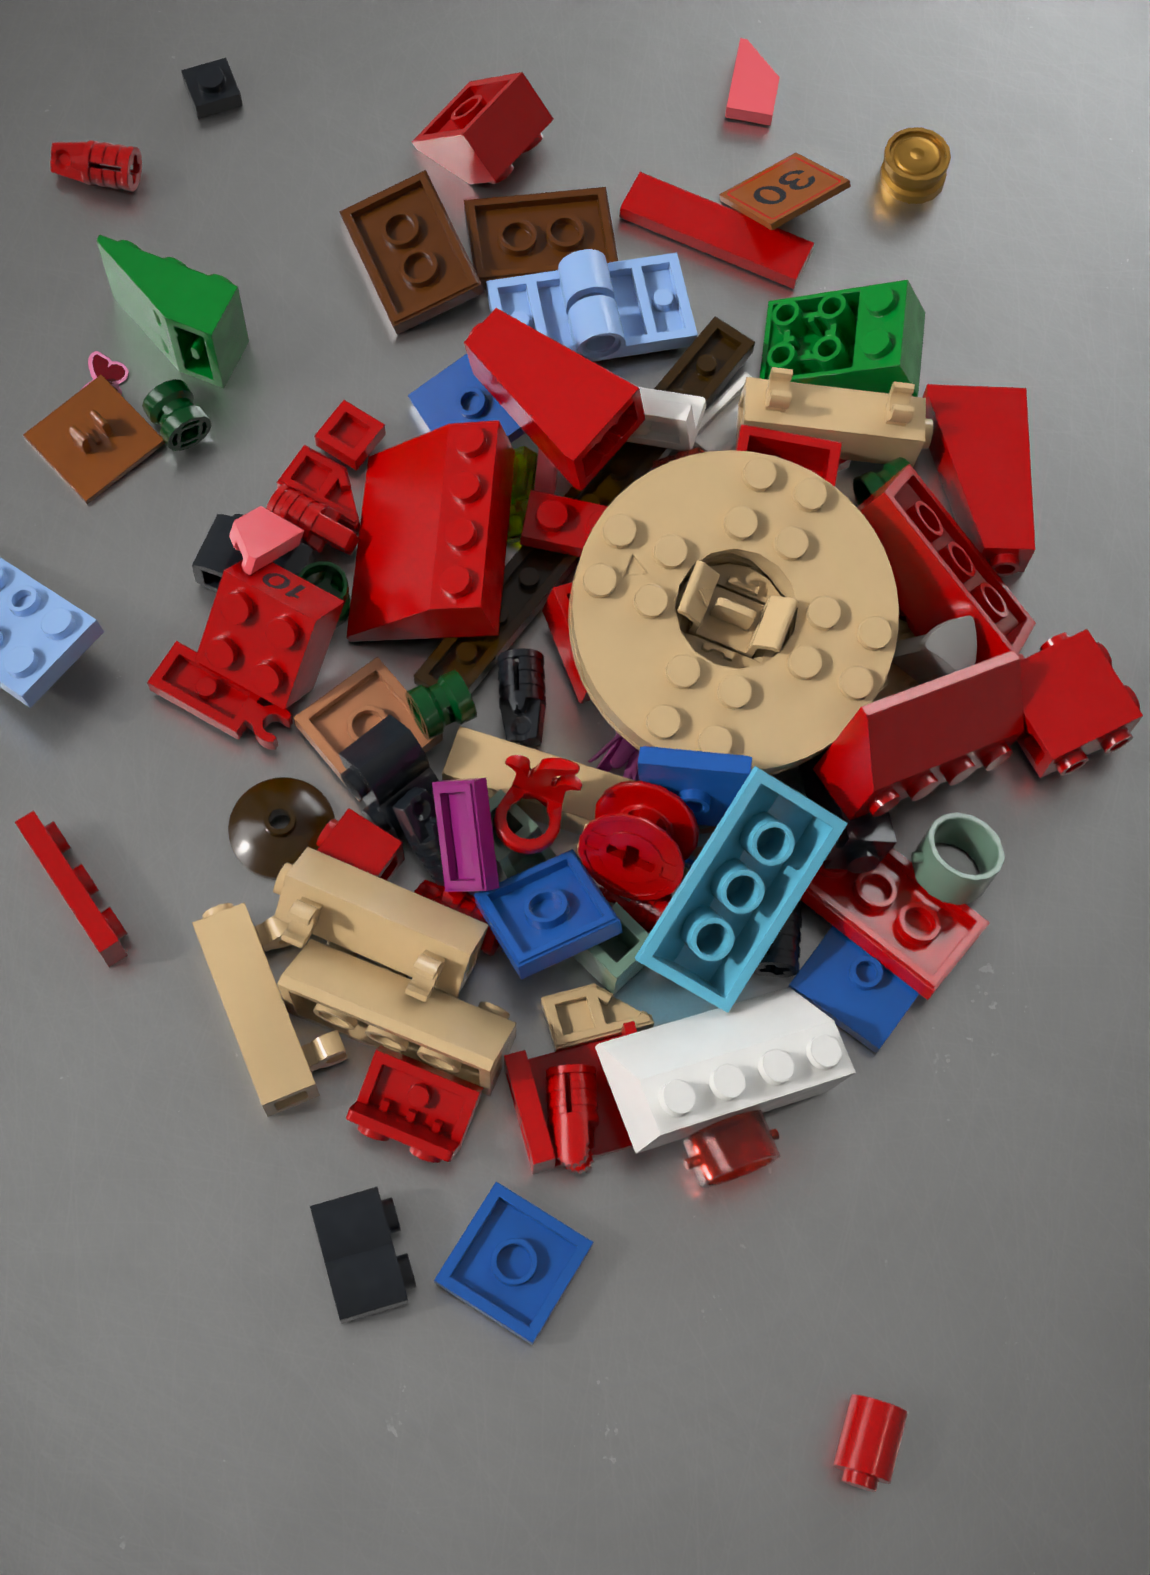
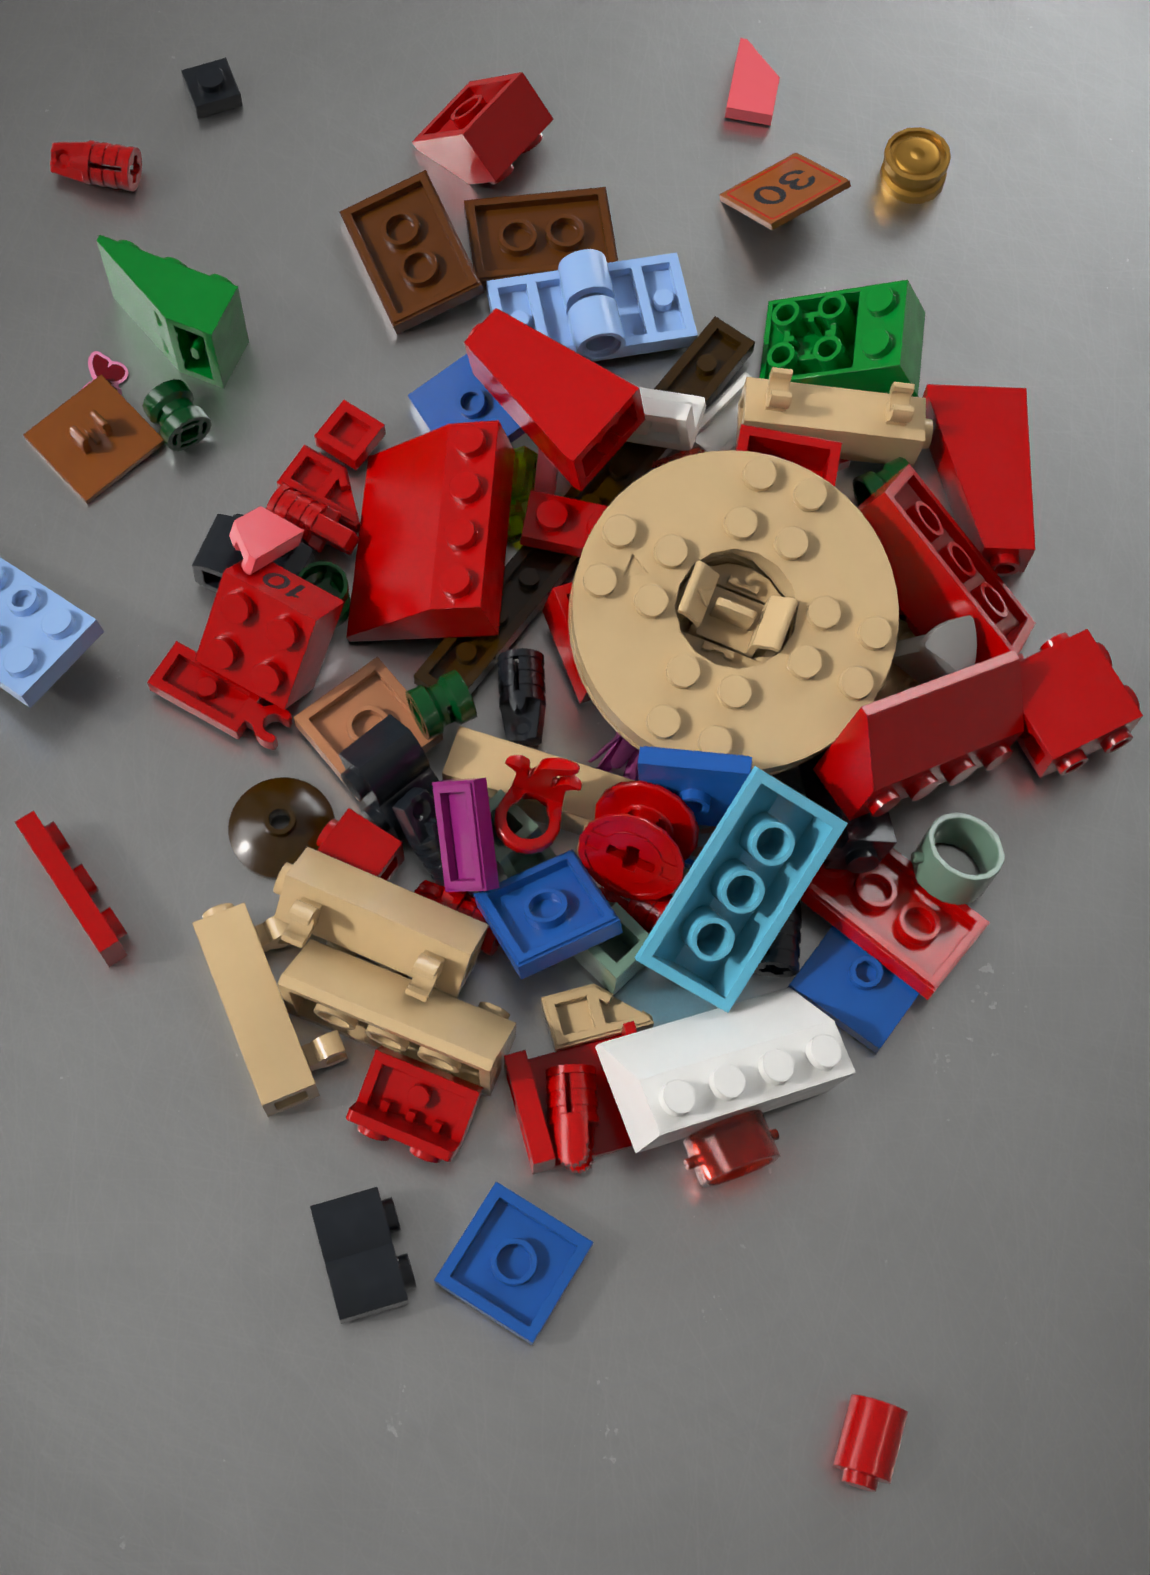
(716, 230): red tile -> none

